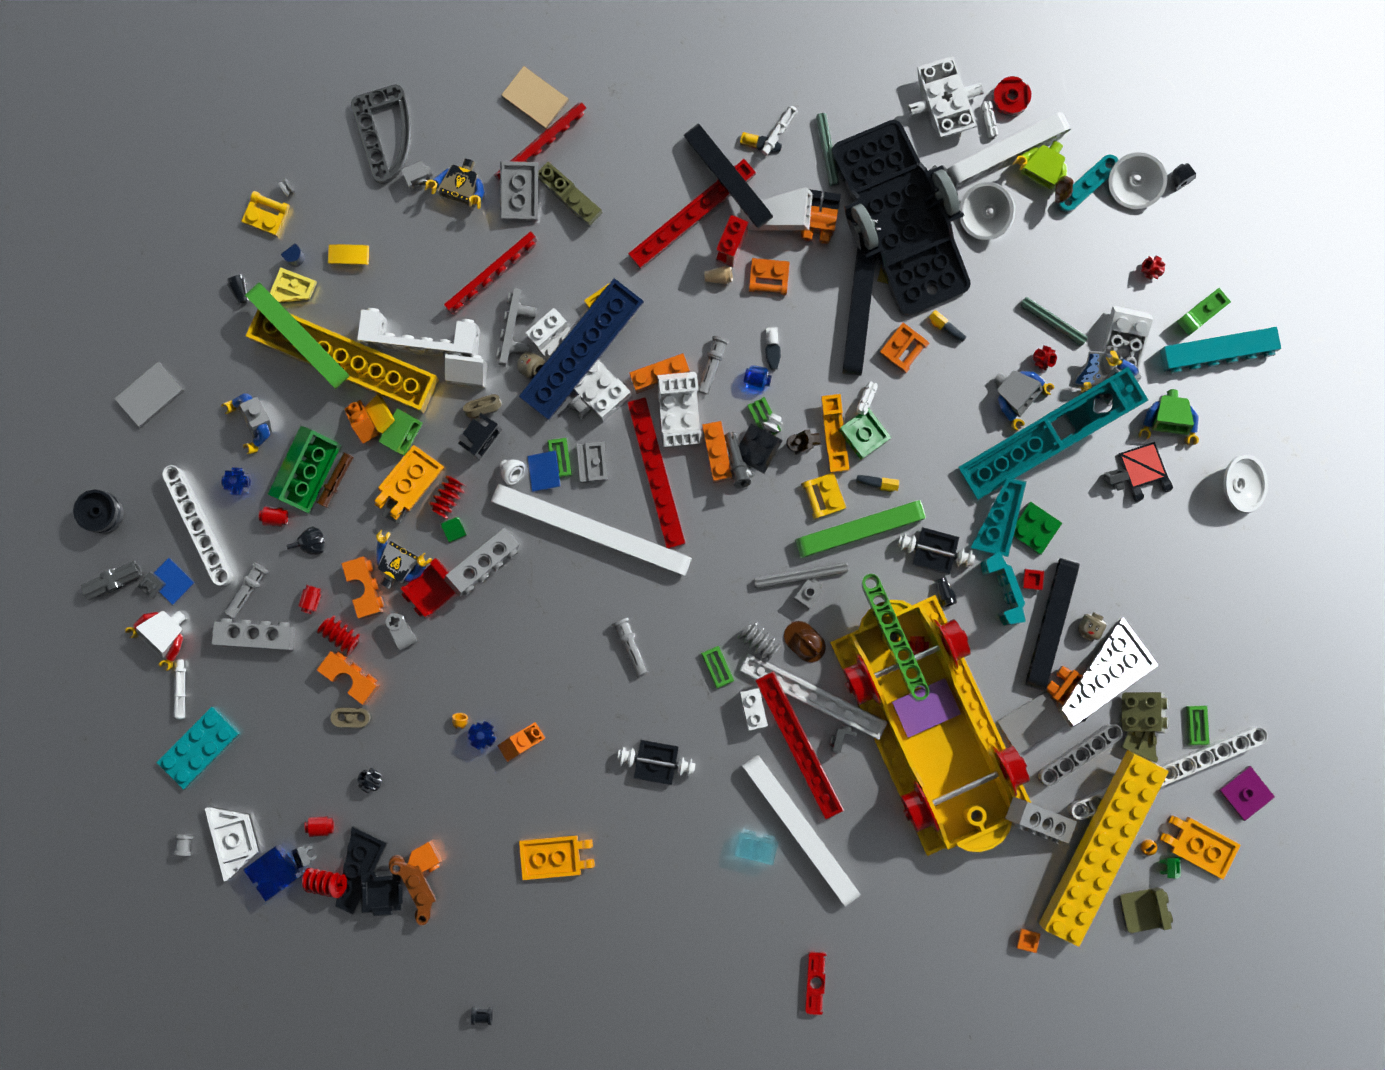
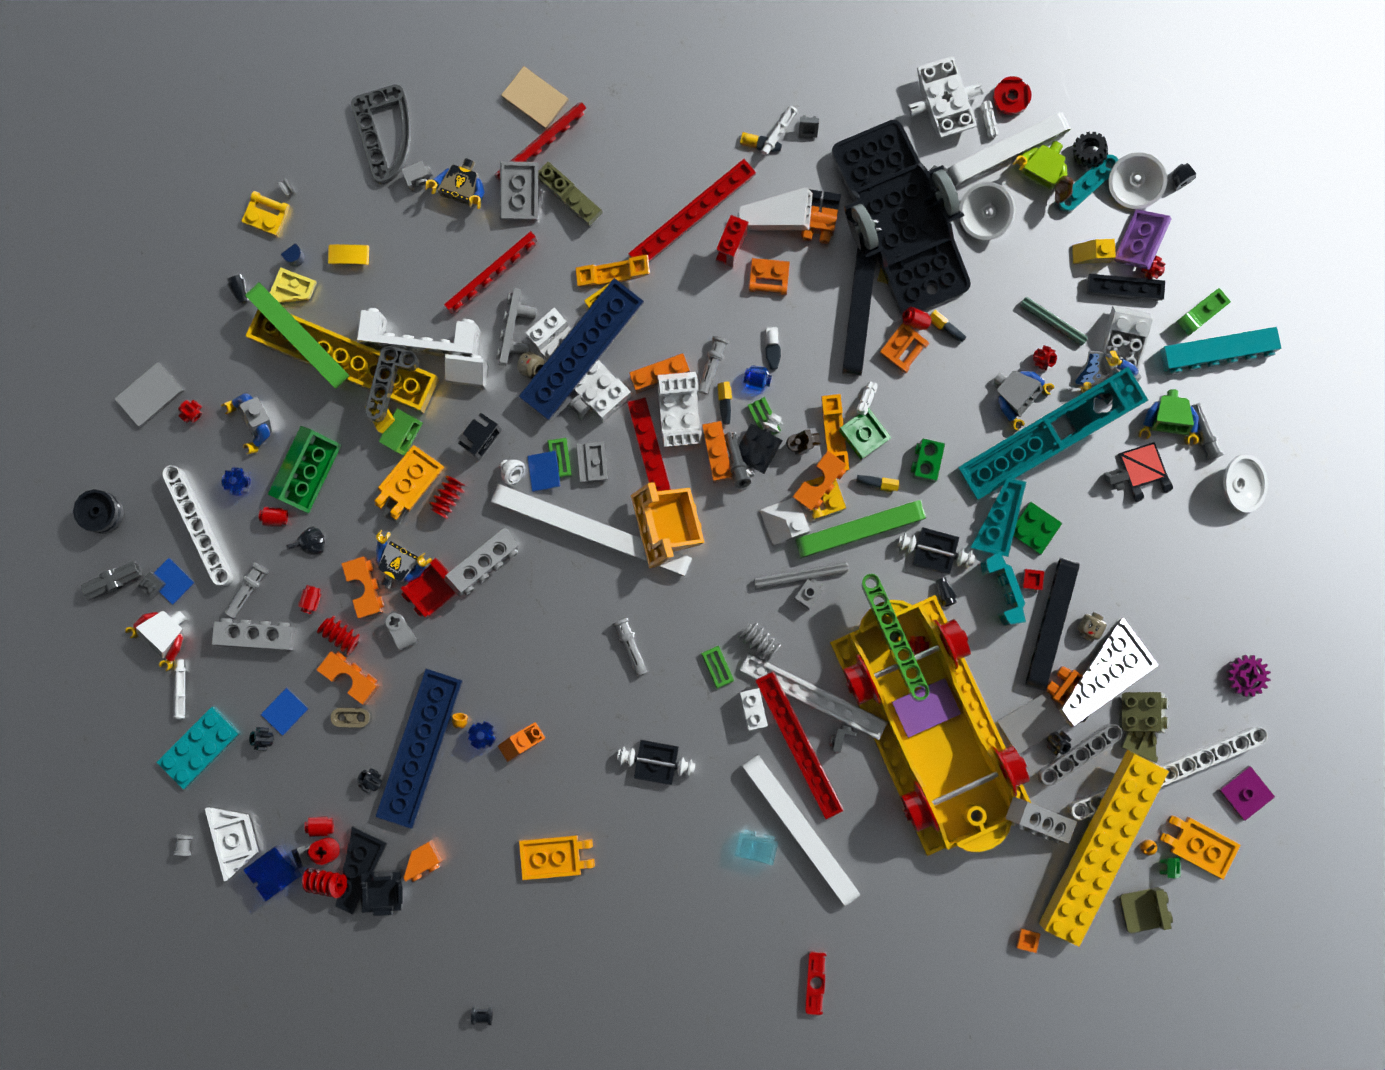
(190, 411): none -> red gear
(261, 739): none -> black gear
(284, 711): none -> blue window
(327, 844): none -> red piece
(335, 479): reddish brown pin -> none
(361, 421): orange slope -> none
(387, 384): none -> dark grey beam
(416, 886): dark orange plate -> none
(419, 748): none -> dark blue plate
(453, 529): green slope -> none
(482, 405): dark tan plate -> none
(621, 271): none -> light orange slope
(666, 522): none -> light orange windscreen
(719, 275): tan cone -> none
(725, 396): none -> piece
(728, 176): black beam -> none
(784, 521): none -> white slope
(805, 641): reddish brown piece -> none
(808, 126): none -> dark grey tile
(826, 143): sand green axle -> none
(831, 469): none -> orange arch
(916, 318): none -> red brick
(932, 462): none -> green brick
(1059, 743): none -> black gear
(1088, 140): none -> black tyre
(1094, 251): none -> yellow slope
(1126, 287): none -> black plate
(1142, 239): none -> medium lavender tile
(1197, 725): bright green tile -> none
(1208, 440): none -> dark grey pin
(1250, 668): none -> magenta gear

